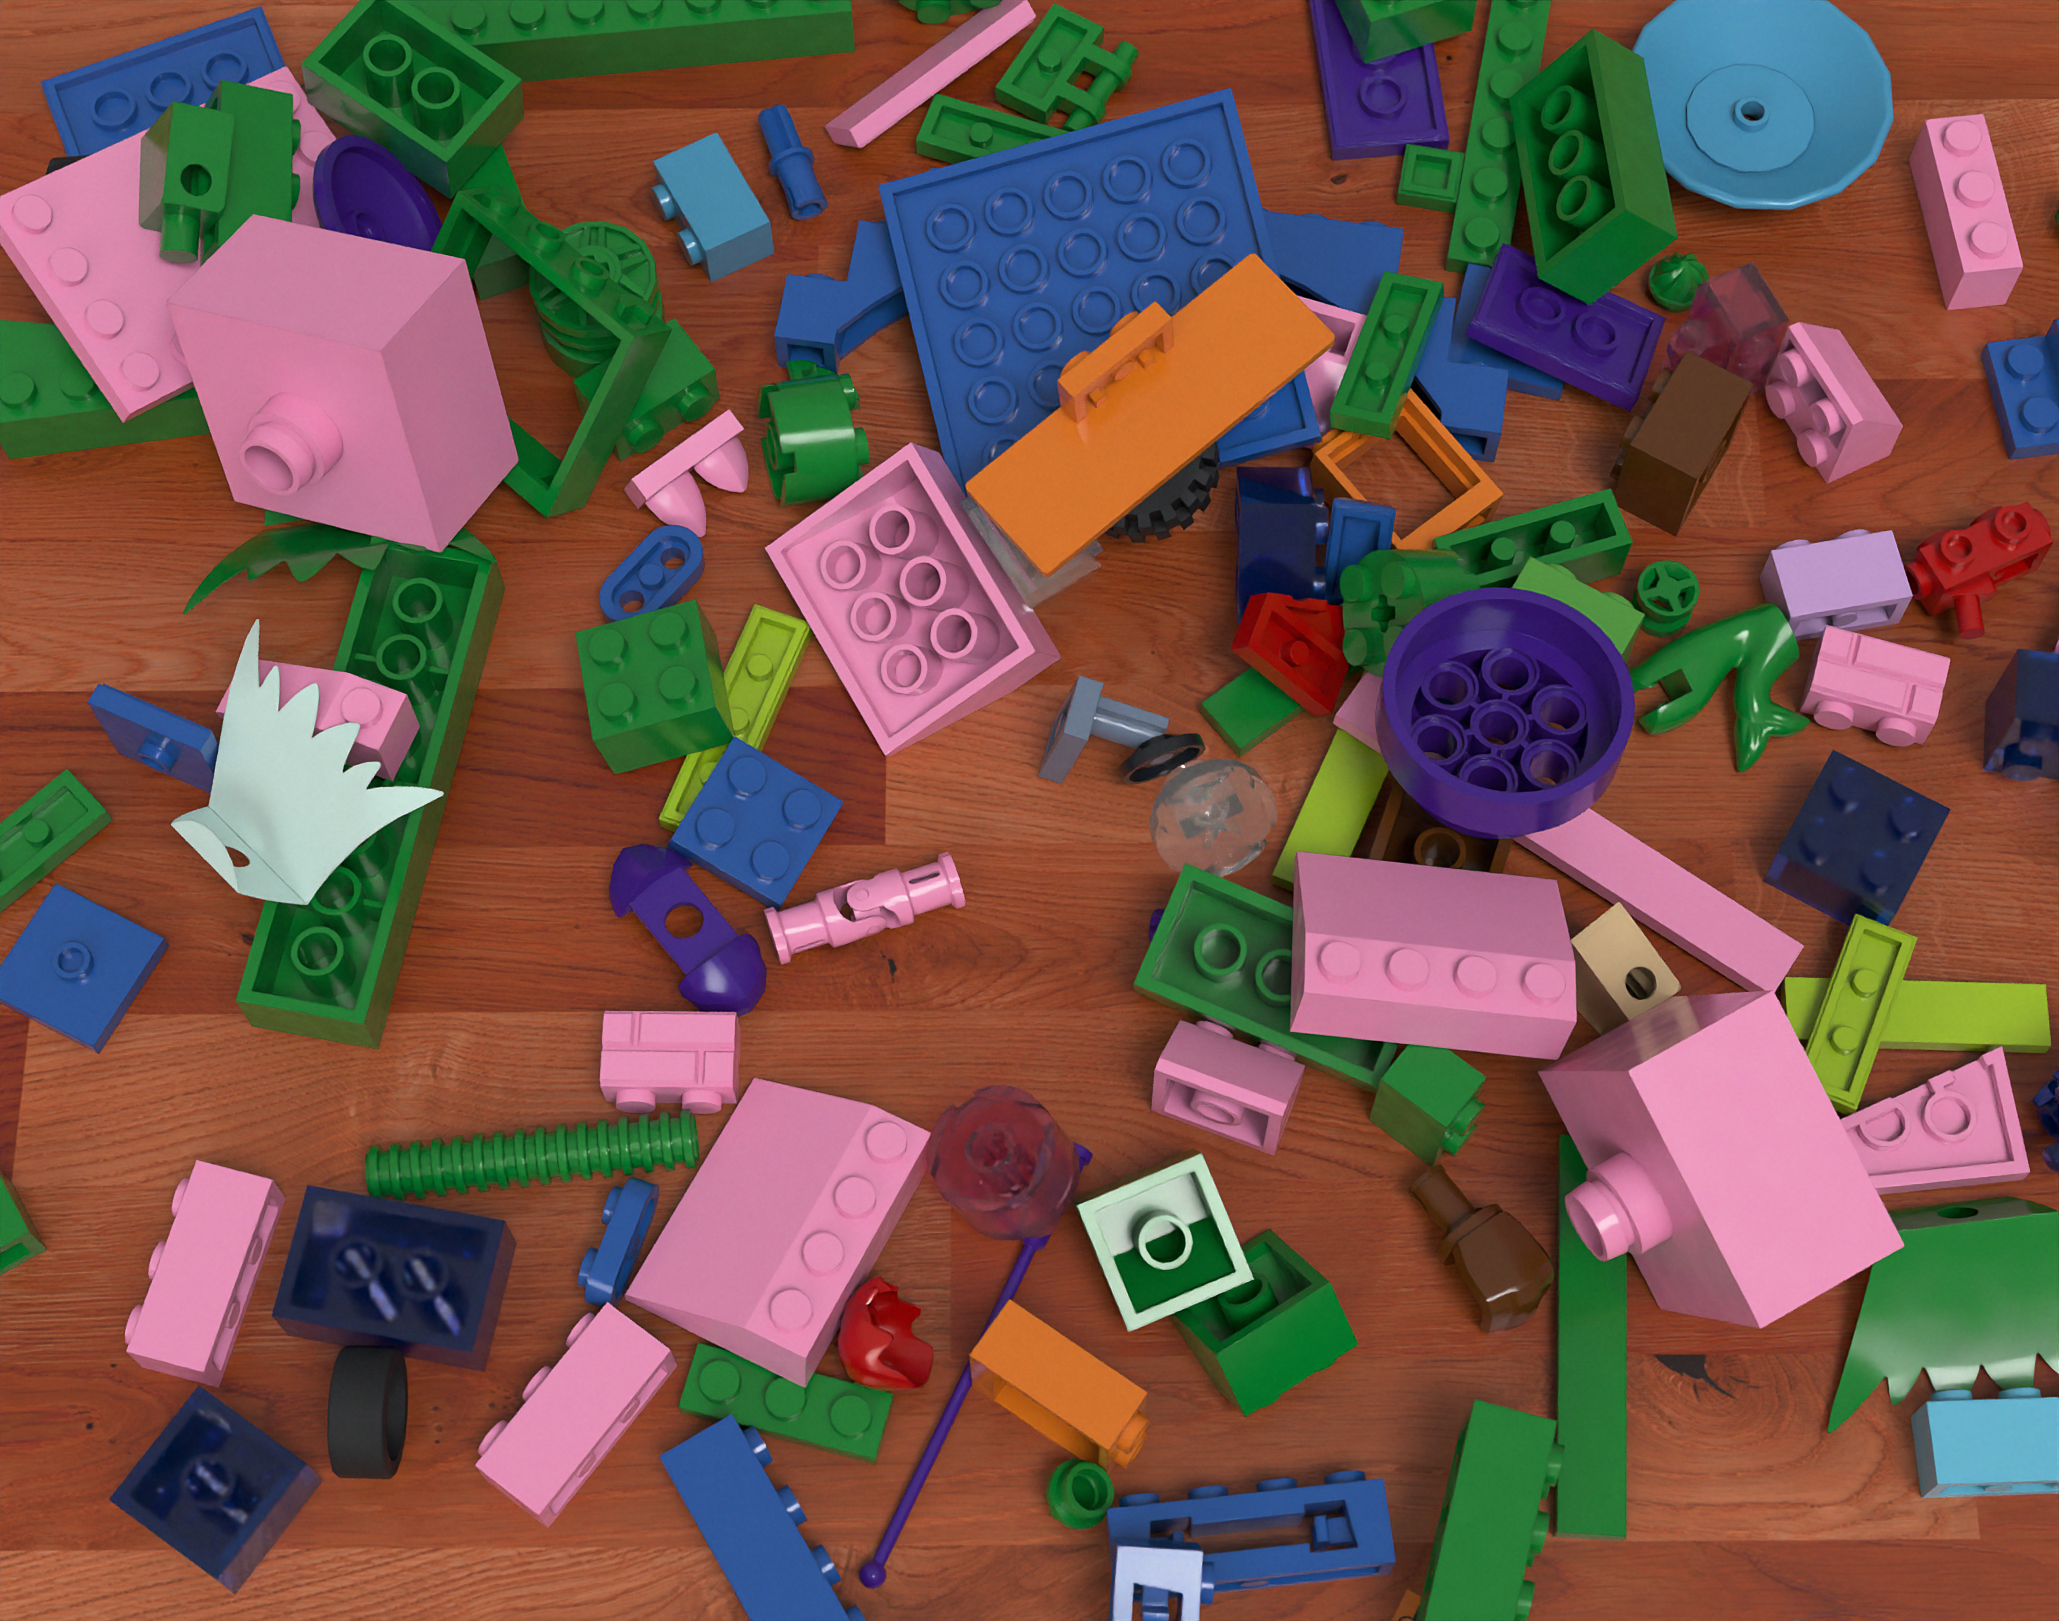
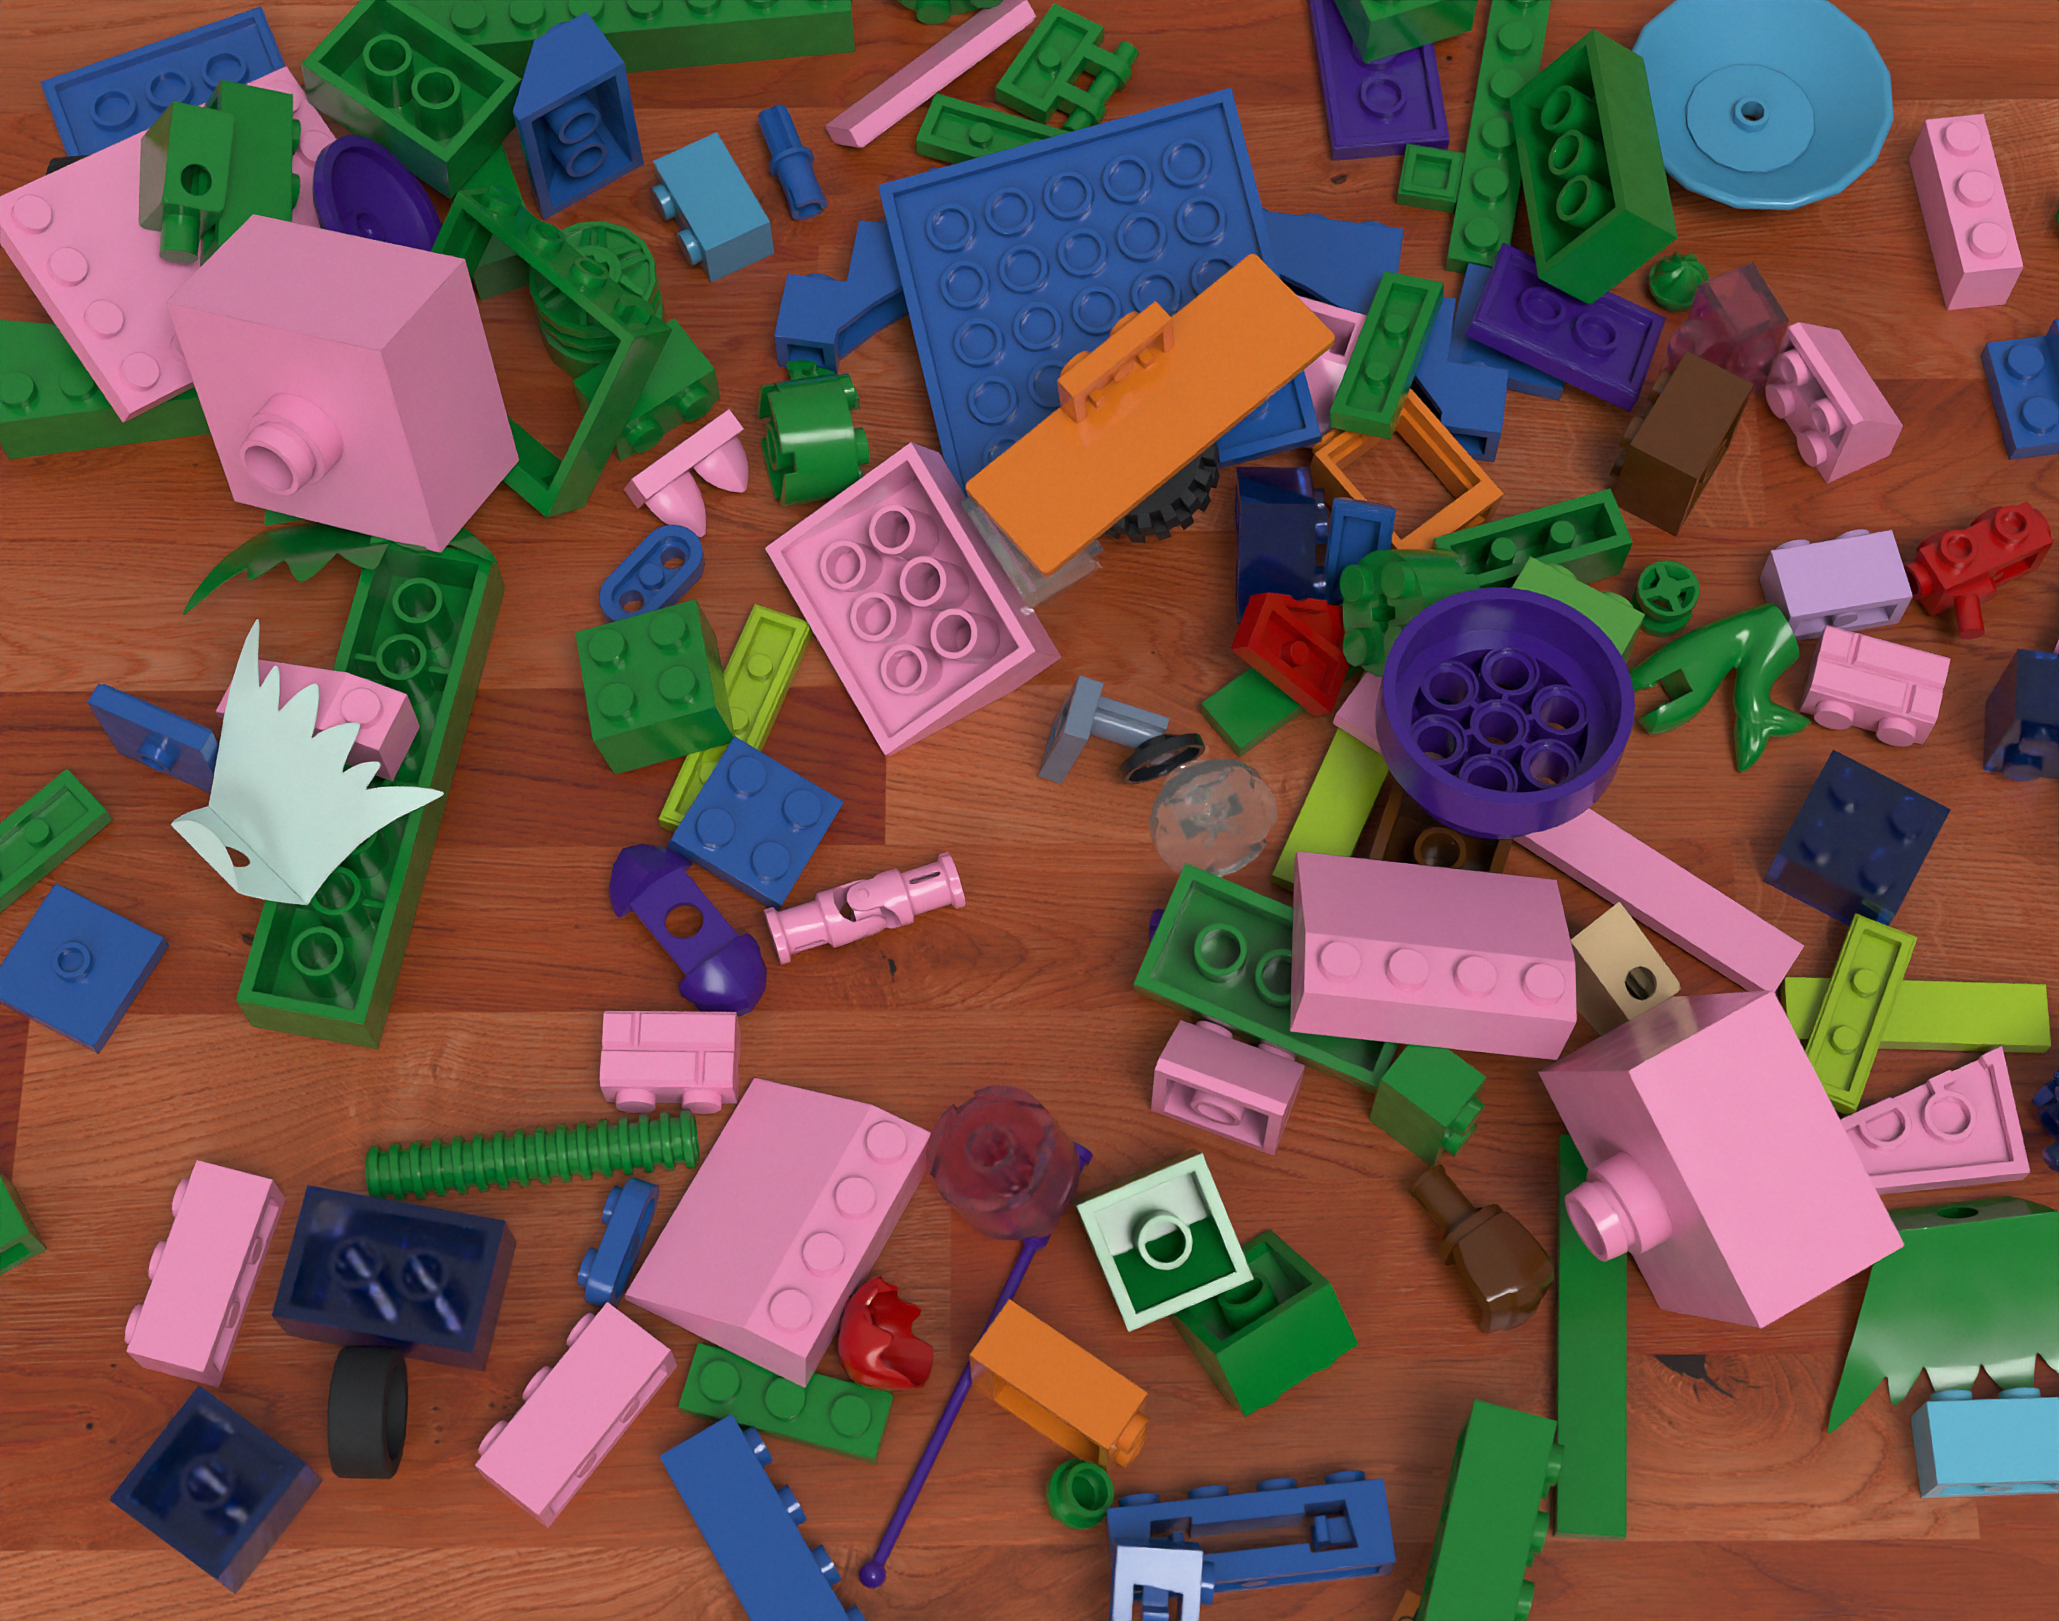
(575, 116): none -> blue slope

